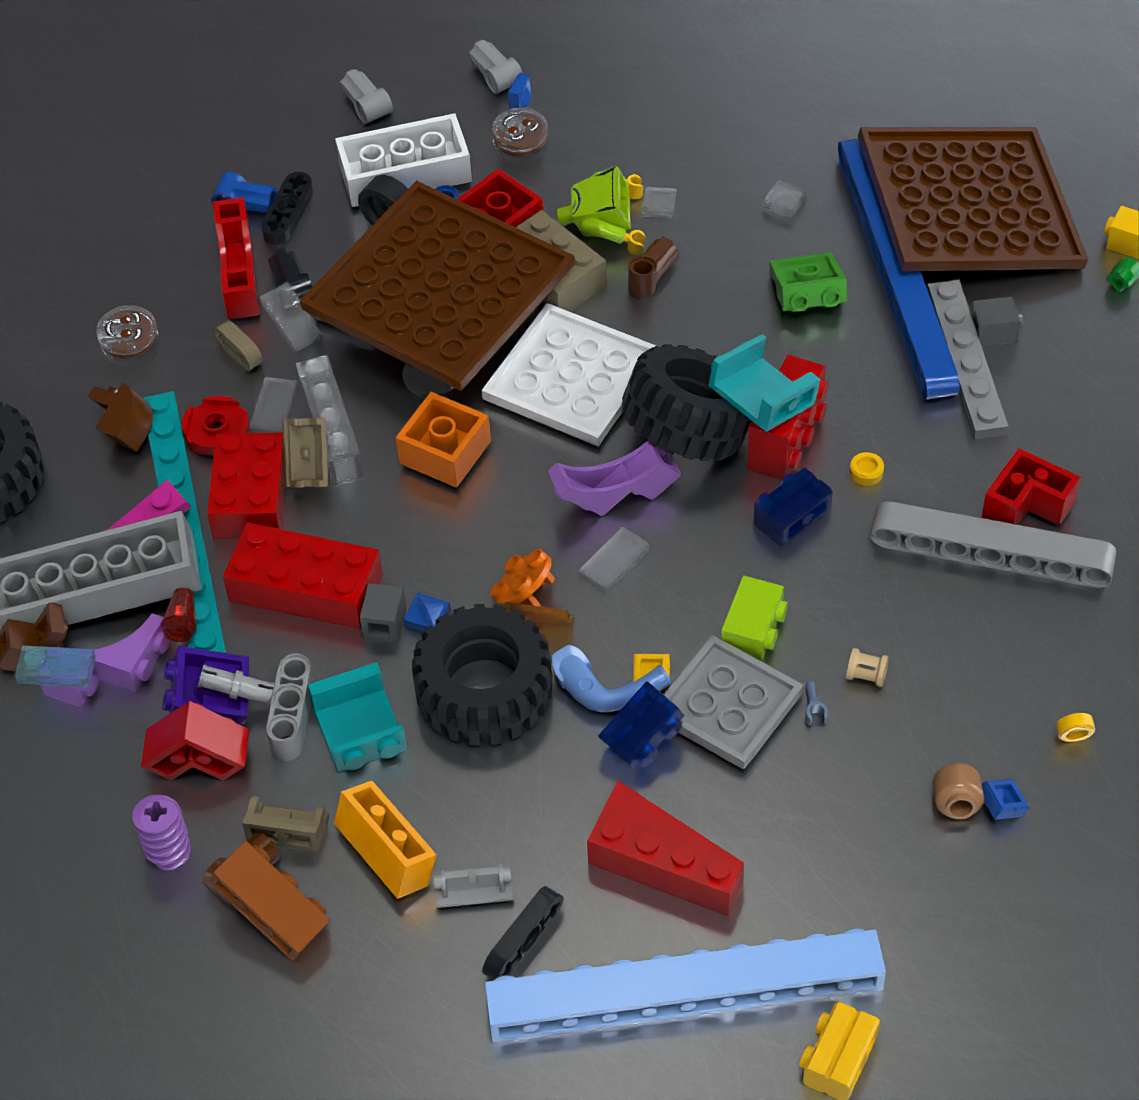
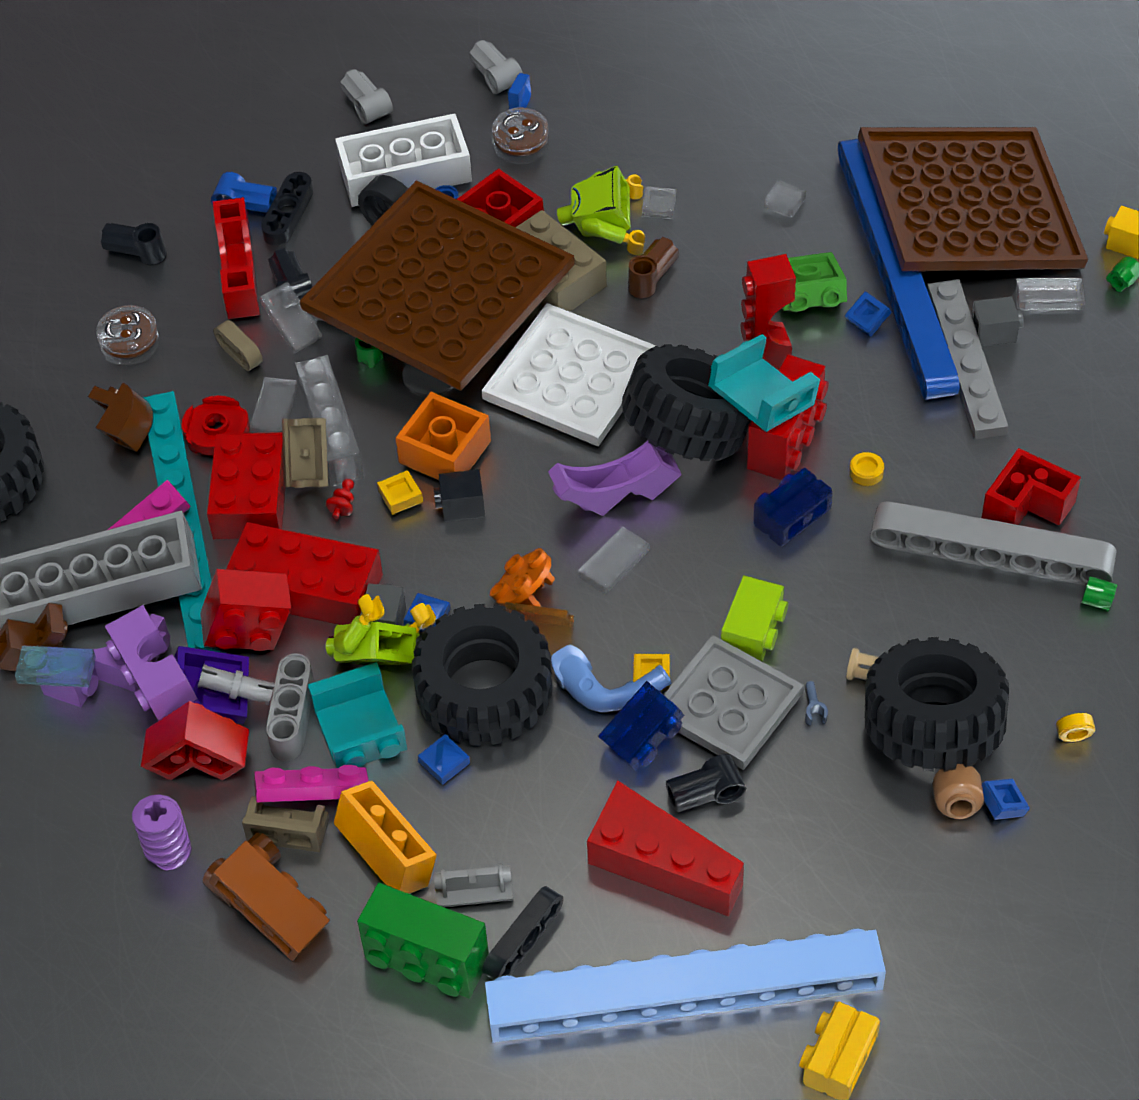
(141, 241): none -> black piece
(160, 682): none -> medium lavender arch
(180, 616): clear red cone -> none
(245, 610): none -> red brick
(307, 783): none -> dark pink plate
(341, 501): none -> red hair
(367, 353): none -> green hose
(378, 642): none -> lime torso
(400, 492): none -> yellow plate
(423, 941): none -> green brick
(443, 759): none -> blue tile
(460, 495): none -> black brick
(715, 781): none -> black piece
(767, 289): none -> red arch
(868, 313): none -> blue tile
(929, 733): none -> black tyre
(1050, 294): none -> clear tile
(1099, 593): none -> green hose

